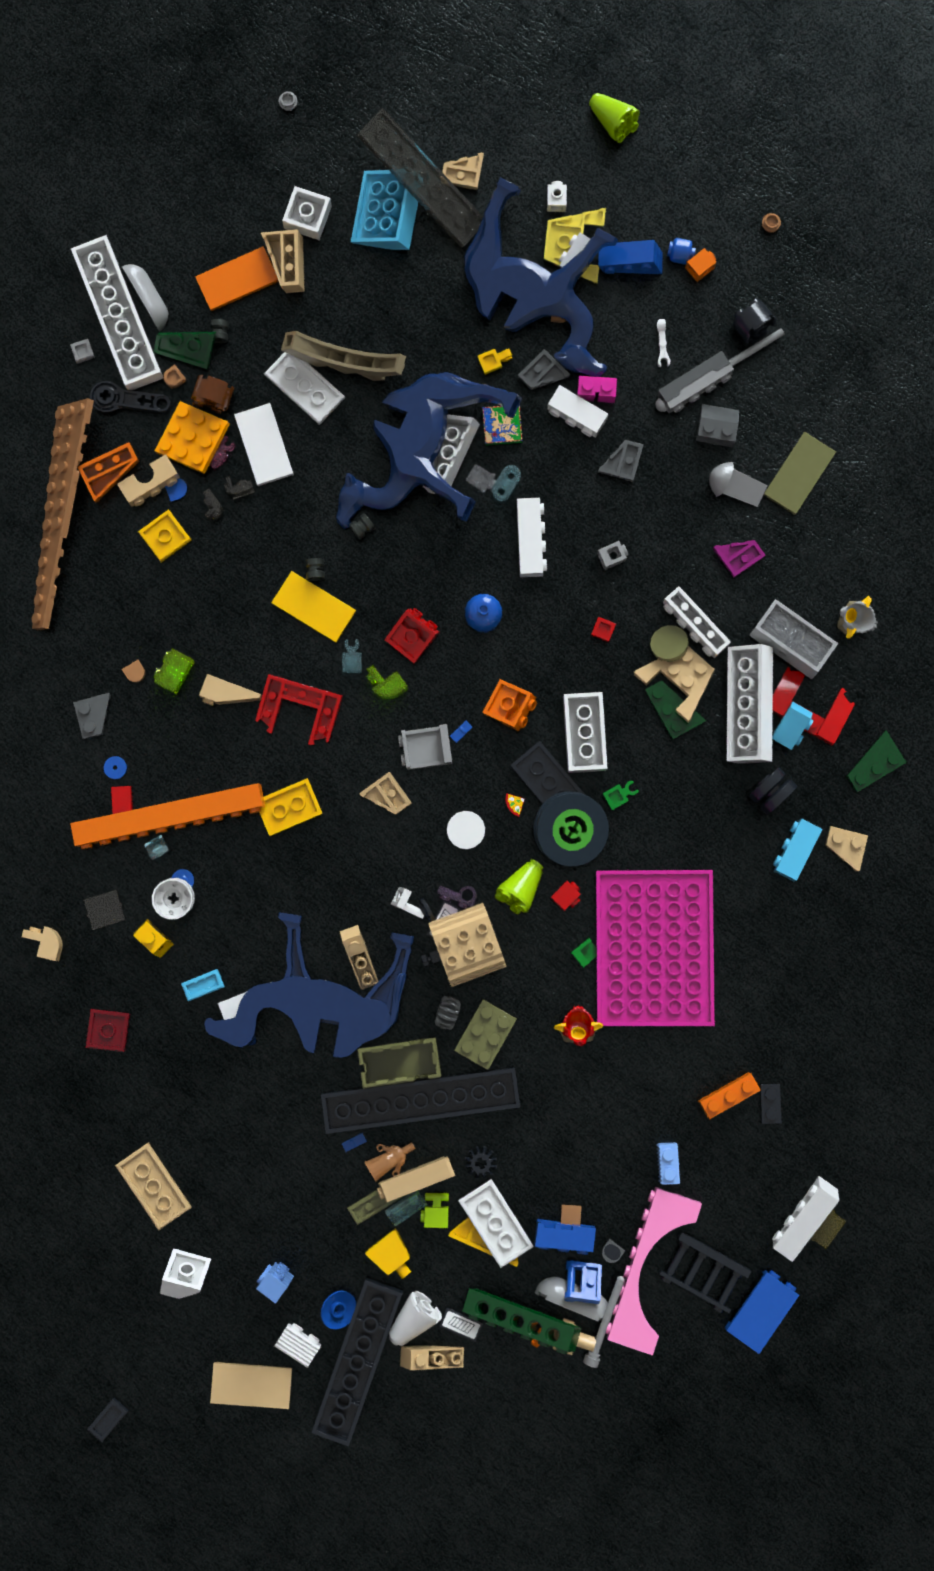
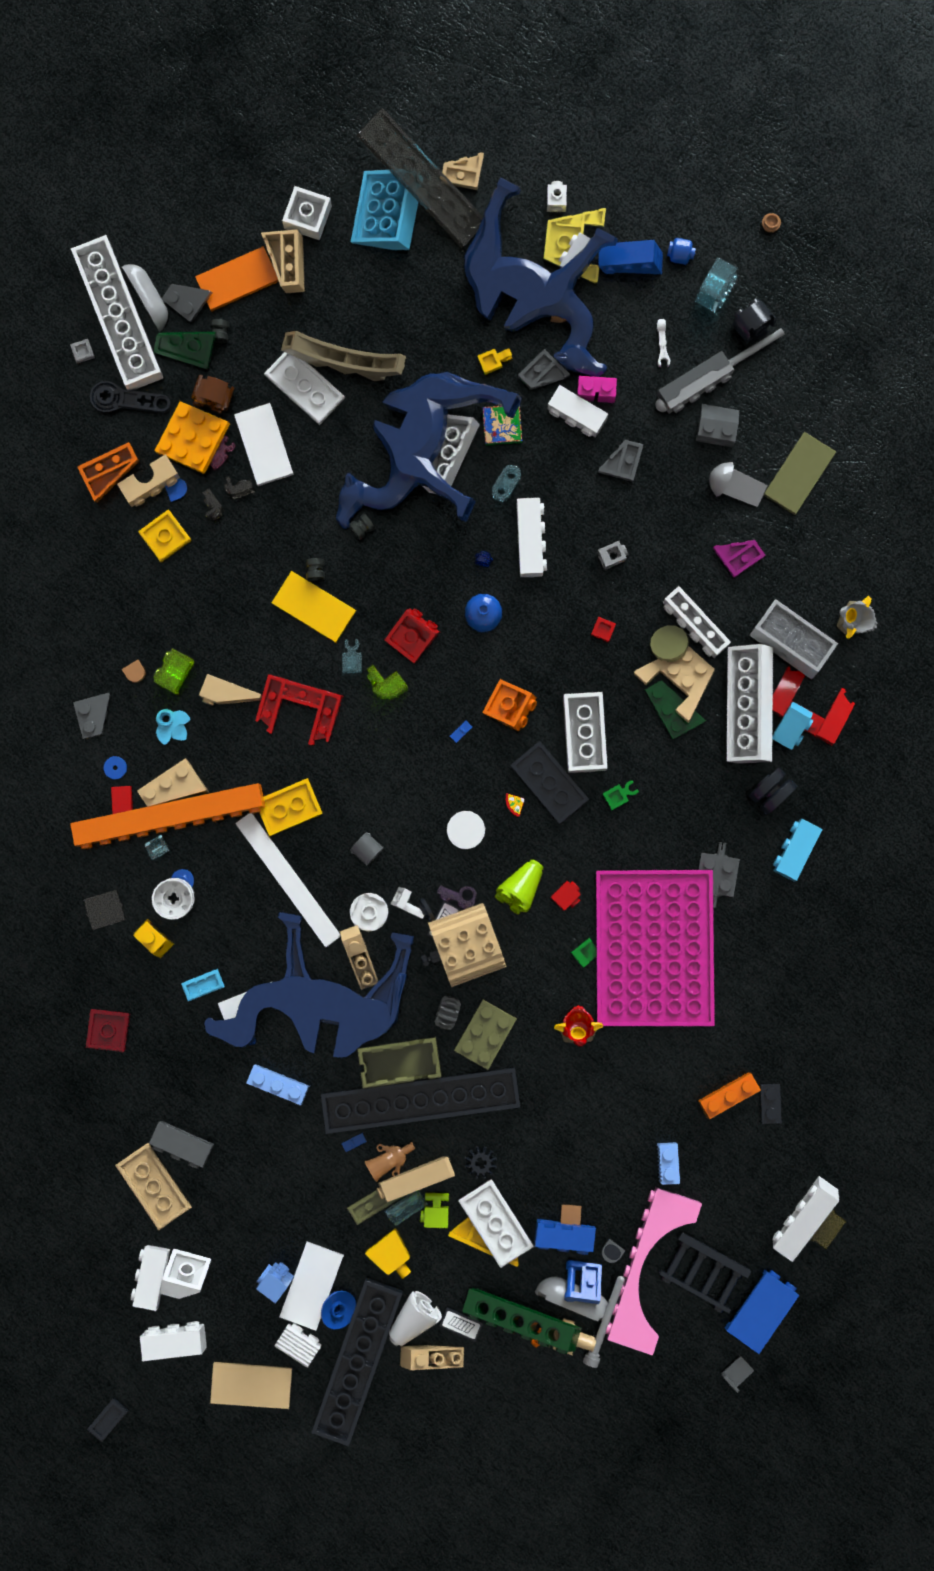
(50, 942): tan brick -> none
(60, 498): medium nougat wing -> none
(150, 1277): none -> white brick
(173, 377): medium nougat tile -> none
(173, 728): none -> medium azure plate
(173, 785): none -> tan wedge
(173, 1341): none -> white brick
(181, 1144): none -> dark grey brick
(186, 300): none -> dark grey wing
(278, 1084): none -> light blue brick
(288, 101): light grey plate -> none
(288, 879): none -> white tile
(311, 1285): none -> white tile
(366, 849): none -> dark grey piece
(369, 912): none -> white tile
(387, 794): tan wing -> none
(425, 747): light grey panel -> none
(481, 478): clear bracket -> none
(483, 559): none -> clear blue plate
(589, 839): black wheel -> none
(615, 116): lime cone -> none
(701, 264): orange brick -> none
(717, 284): none -> clear light blue brick
(724, 872): none -> dark grey plate
(737, 1372): none -> dark grey bracket
(847, 845): tan wing -> none
(876, 763): dark green wing -> none

